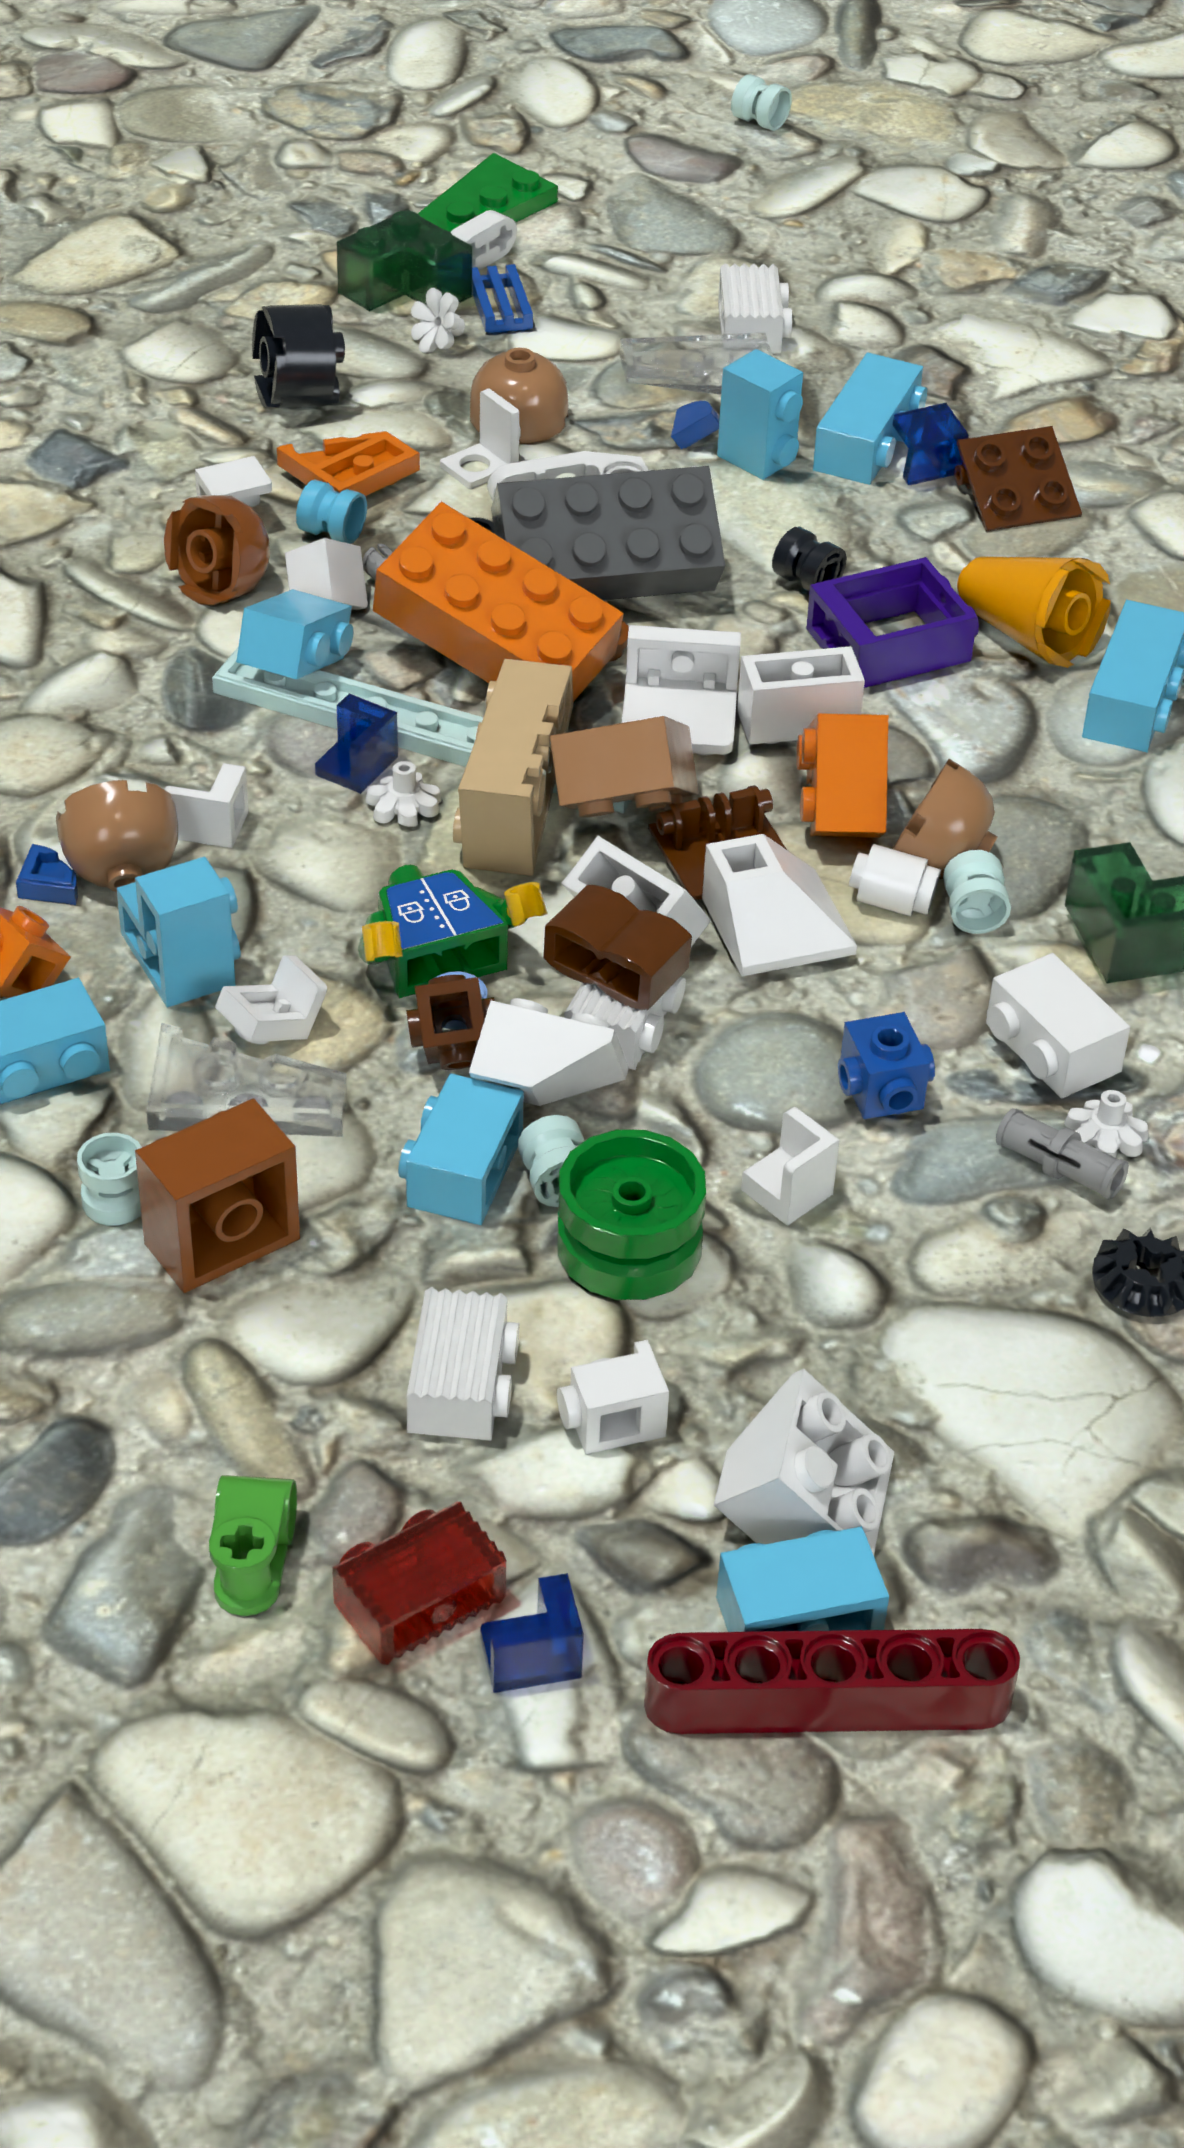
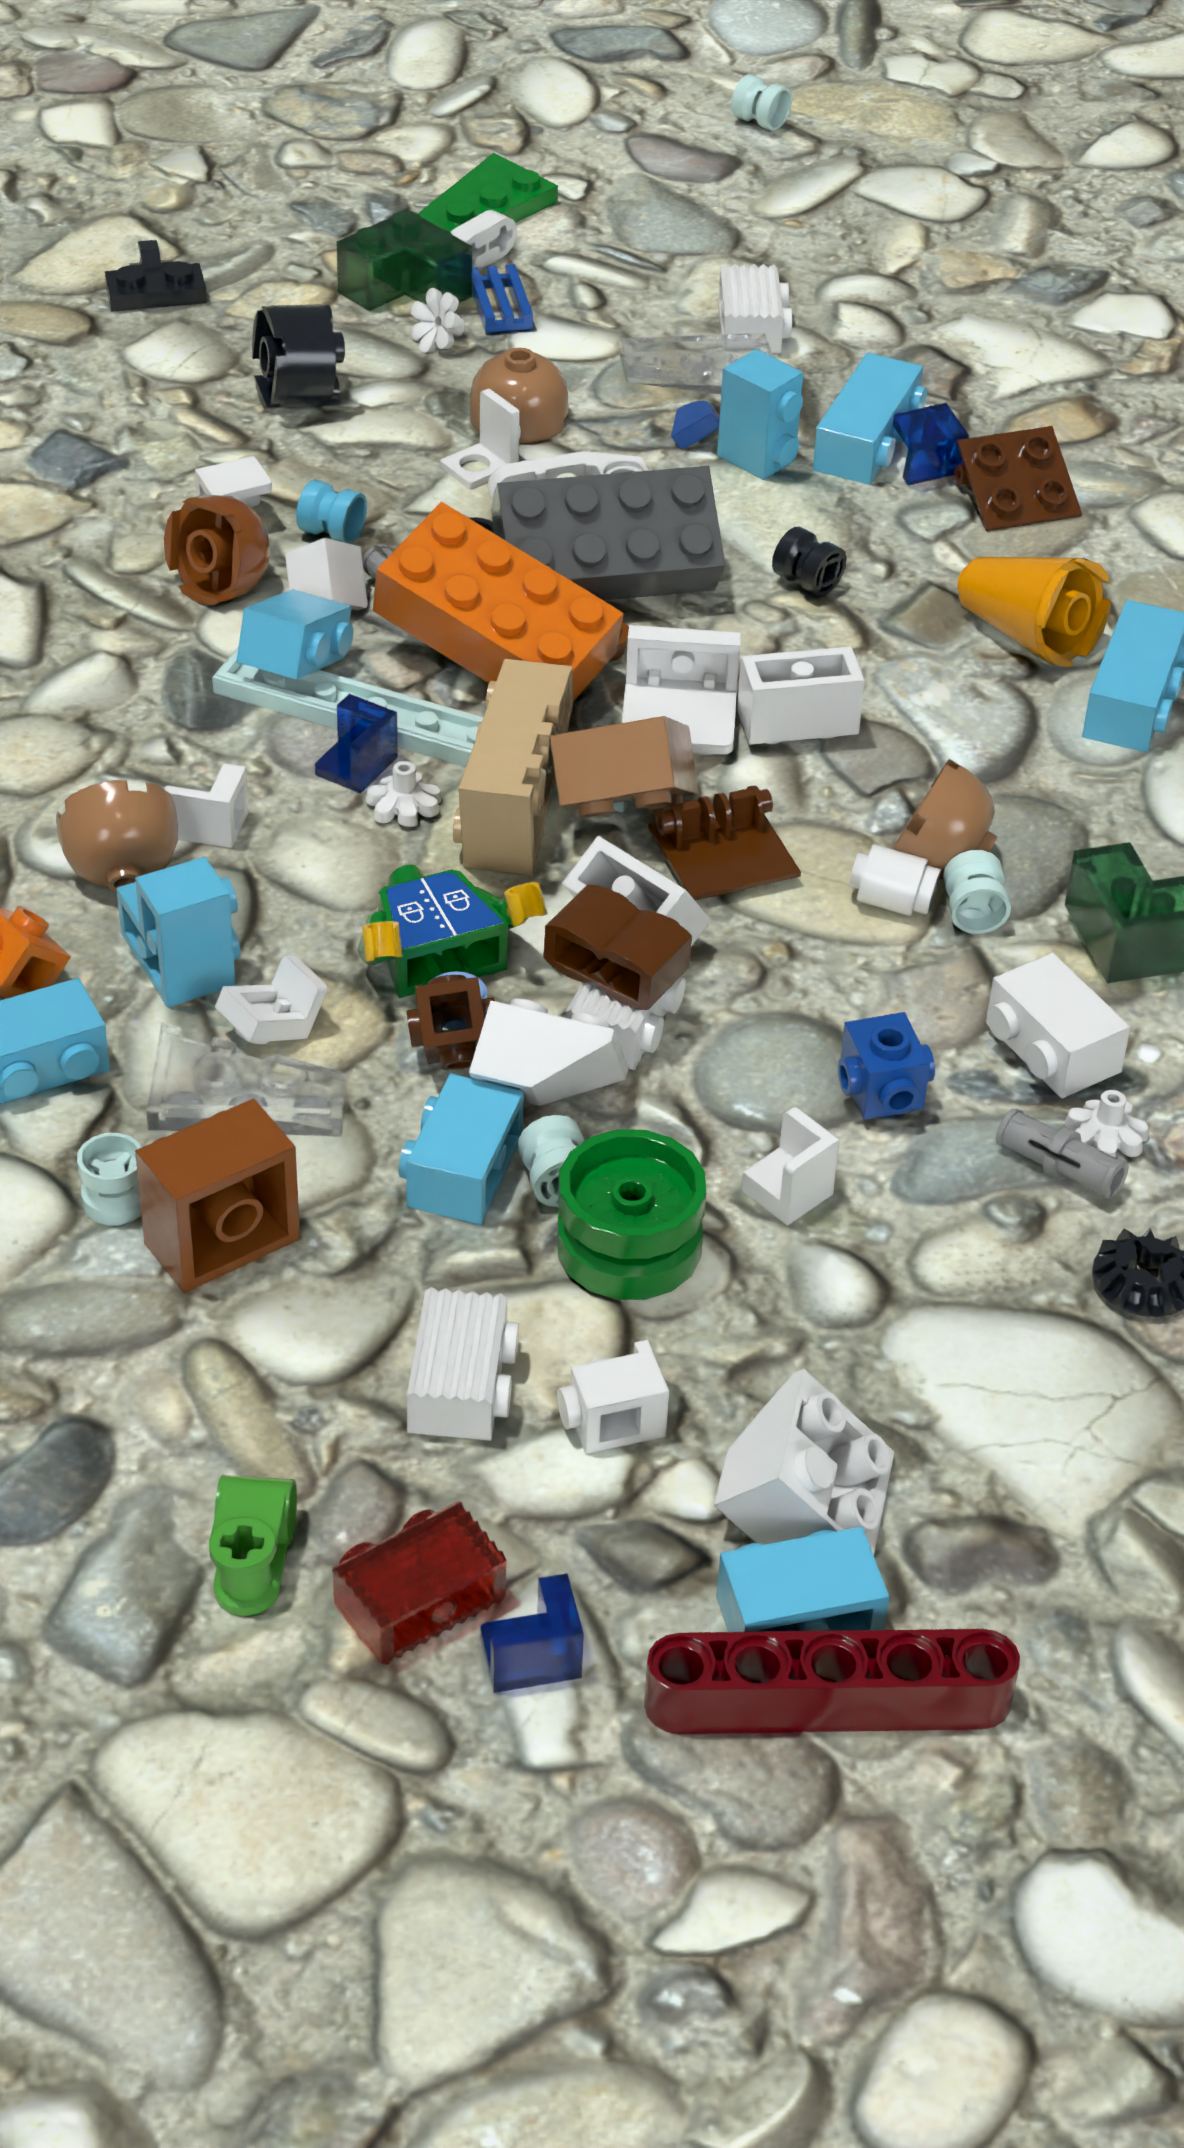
(46, 877): blue tile -> none
(154, 282): none -> black hinge
(353, 463): orange wing -> none
(771, 907): white slope -> none
(845, 604): dark purple window -> none
(846, 774): orange brick -> none

